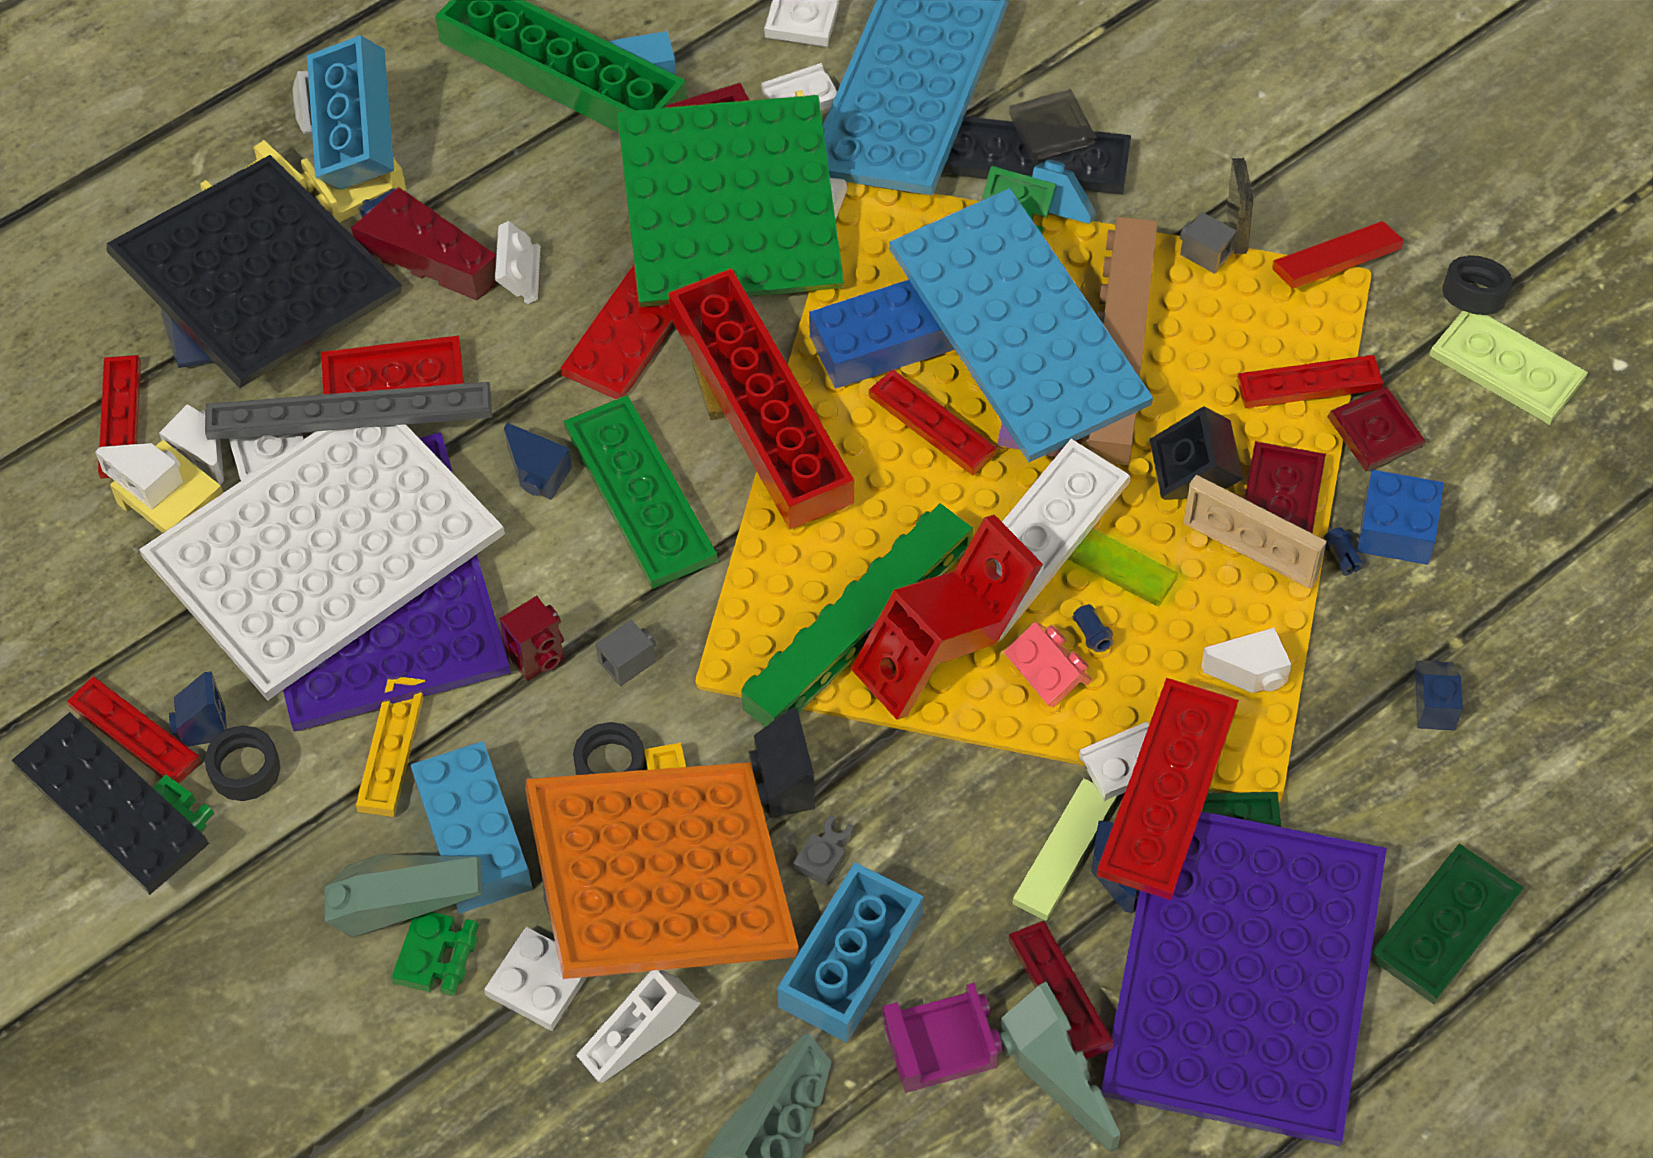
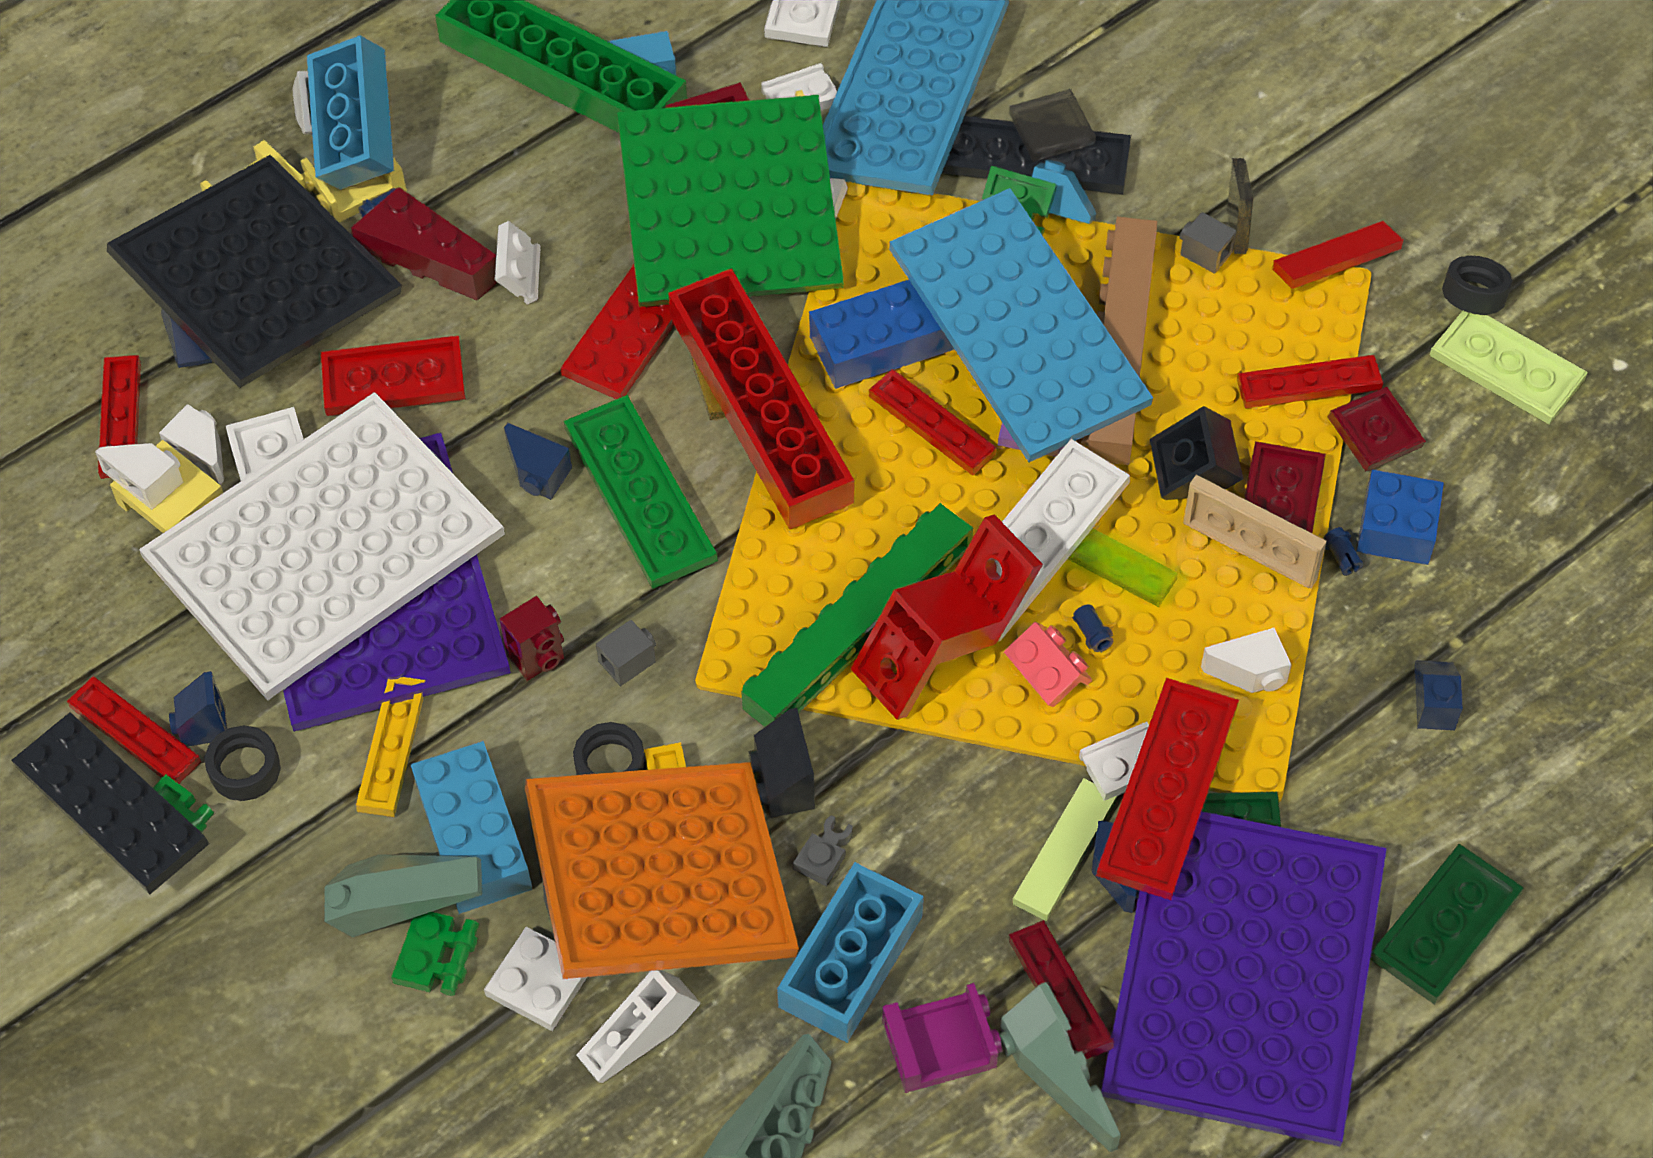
(348, 410): dark grey tile -> none

